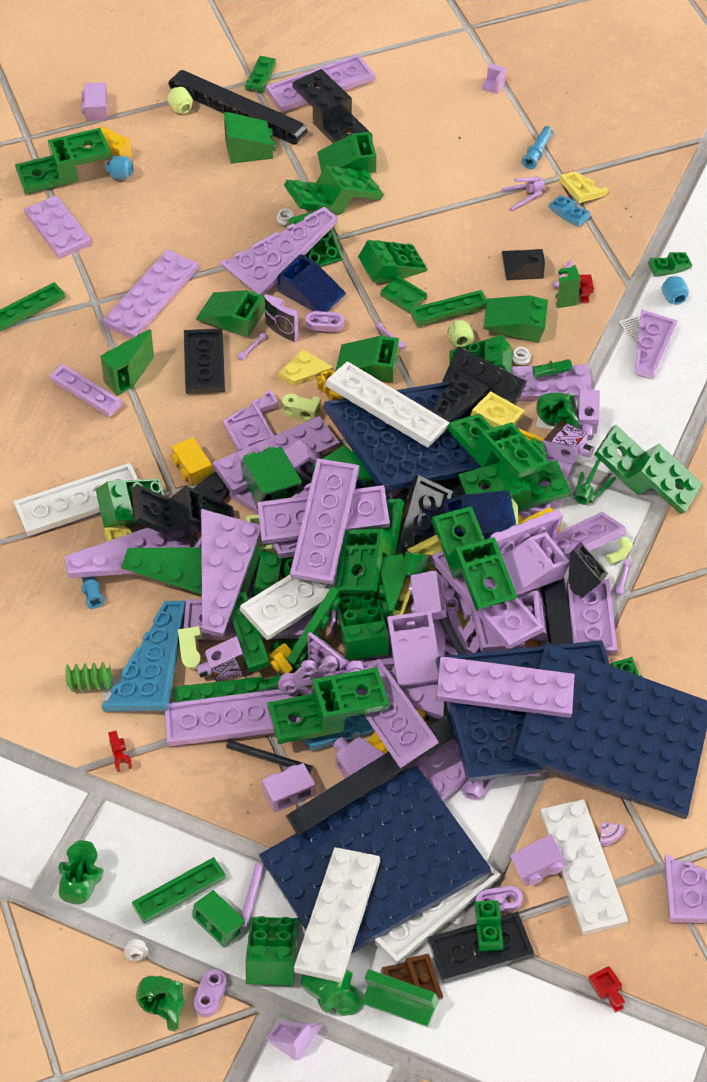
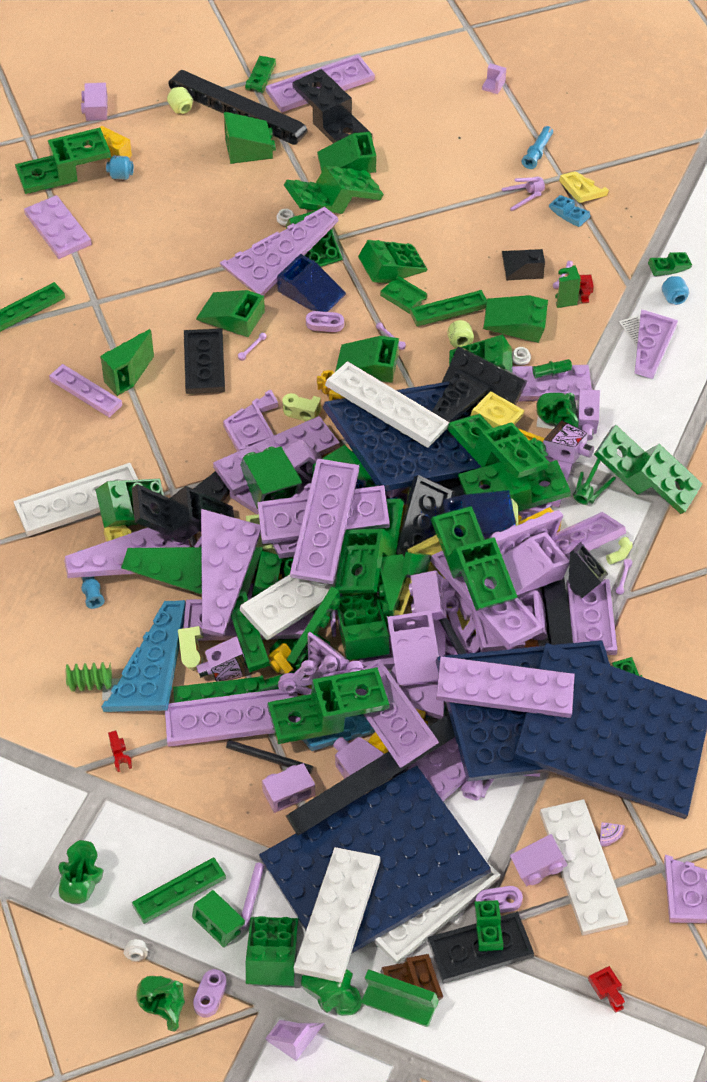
(150, 294): lavender plate -> none
(191, 461): yellow brick -> none
(281, 318): slope -> none
(303, 368): light yellow wing -> none

